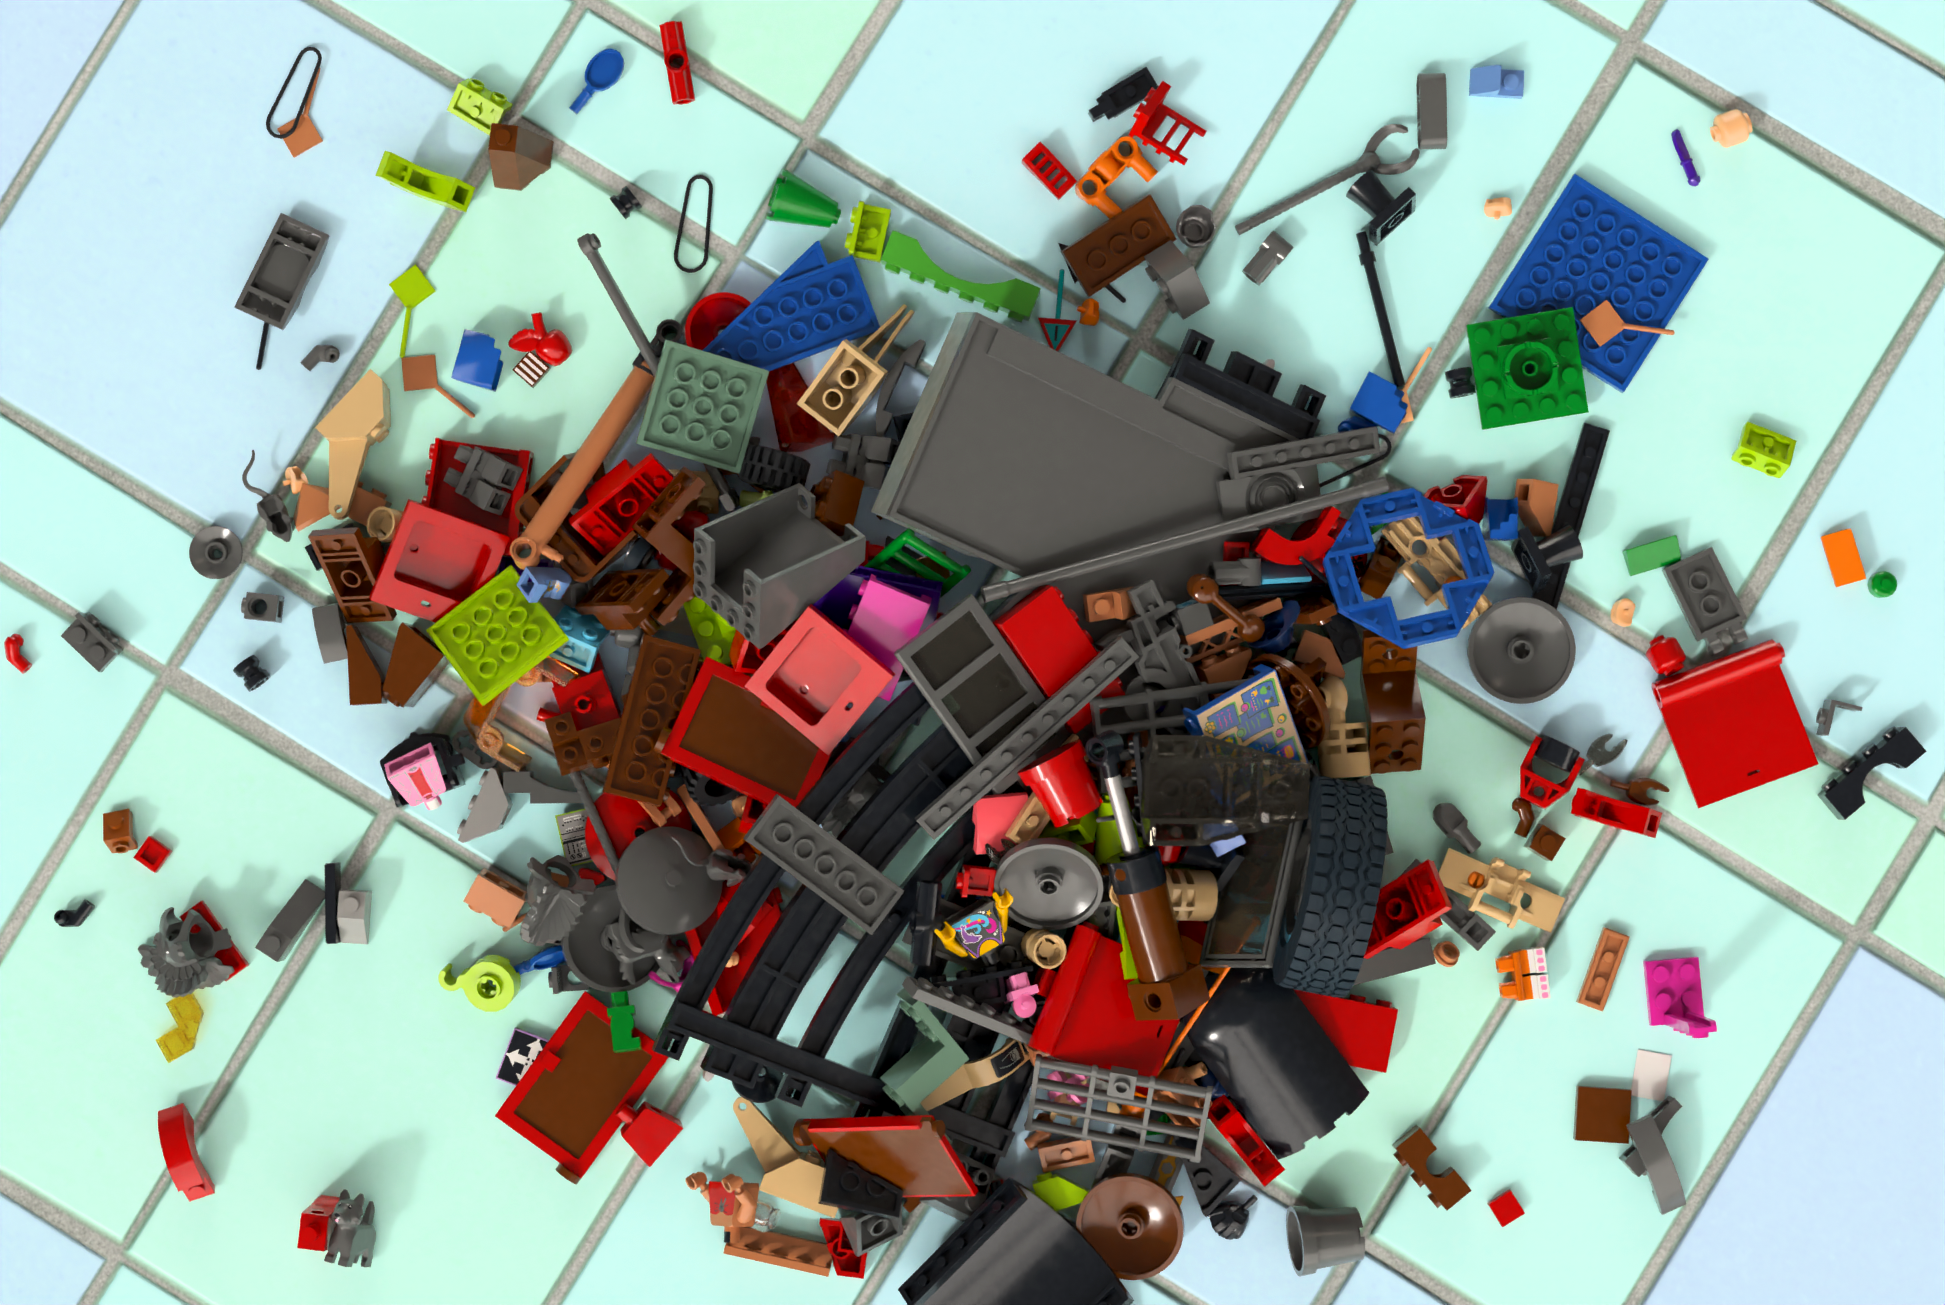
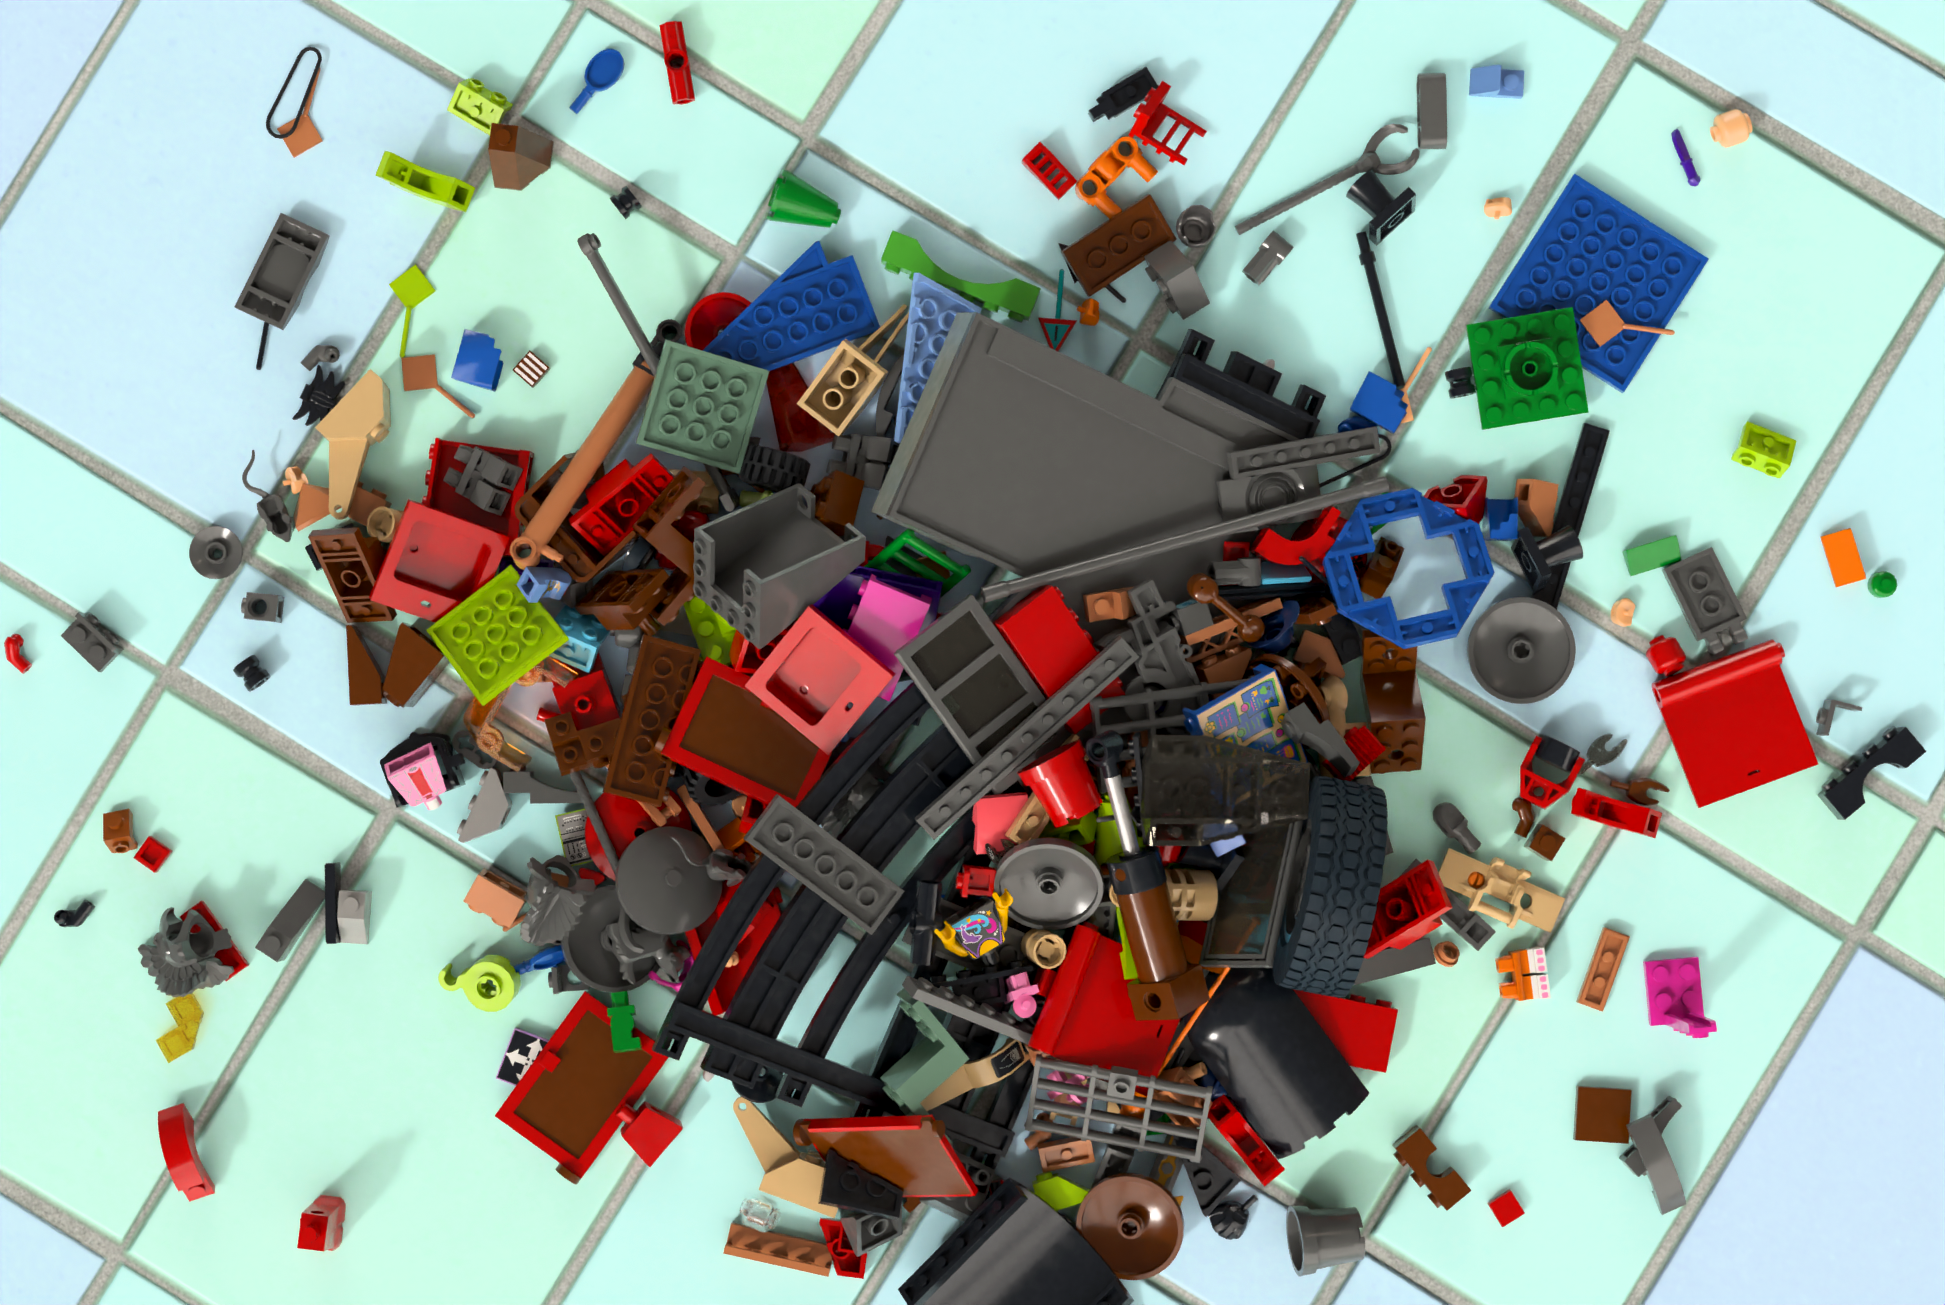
(318, 397): none -> black piece
(330, 632): dark grey slope -> none
(352, 1232): dark grey animal -> none
(550, 347): red piece -> none
(682, 222): black piece -> none
(730, 1202): nougat torso -> none
(868, 232): lime bracket -> none
(928, 324): none -> light blue wing
(1304, 728): none -> dark grey slope
(1364, 747): none -> red brick
(1439, 559): tan piece -> none
(1650, 1075): white sticker -> none

